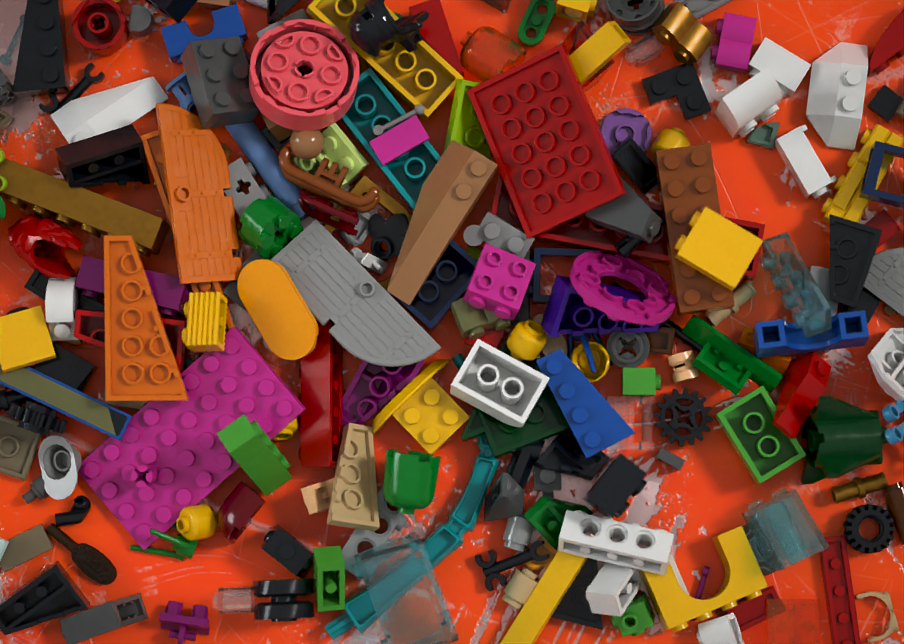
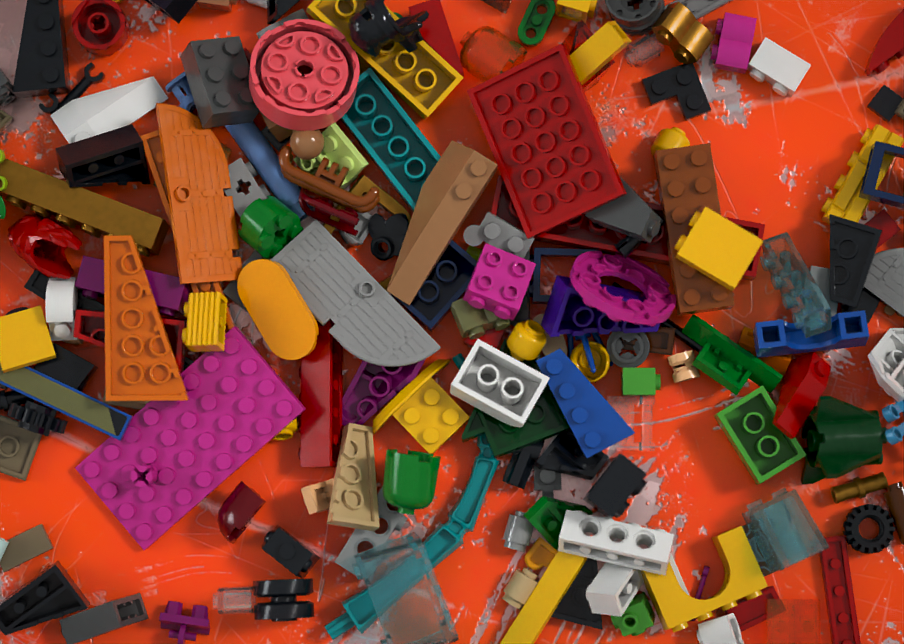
(5, 58): clear light blue hinge -> none
(37, 491): dark grey cylinder -> none
(59, 466): light grey piece -> none
(76, 514): black arm -> none
(86, 557): dark brown piece -> none
(141, 21): flat silver brick -> none
(182, 546): green plant -> none
(197, 522): yellow head -> none
(227, 23): blue arch -> none
(256, 454): bright green brick -> none
(329, 578): bright green brick -> none
(369, 261): white piece -> none
(379, 130): light grey hinge -> none
(399, 140): dark pink tile -> none
(464, 123): lime wing -> none
(492, 568): black bar -> none
(504, 499): dark grey slope -> none
(626, 123): medium lavender tile -> none
(635, 164): black tile -> none
(669, 459): dark grey tile -> none
(691, 427): black gear -> none
(740, 295): tan pin -> none
(749, 103): white brick -> none
(764, 135): sand green tile -> none
(803, 163): white brick -> none
(838, 94): white wedge -> none
(893, 625): tan cap -> none

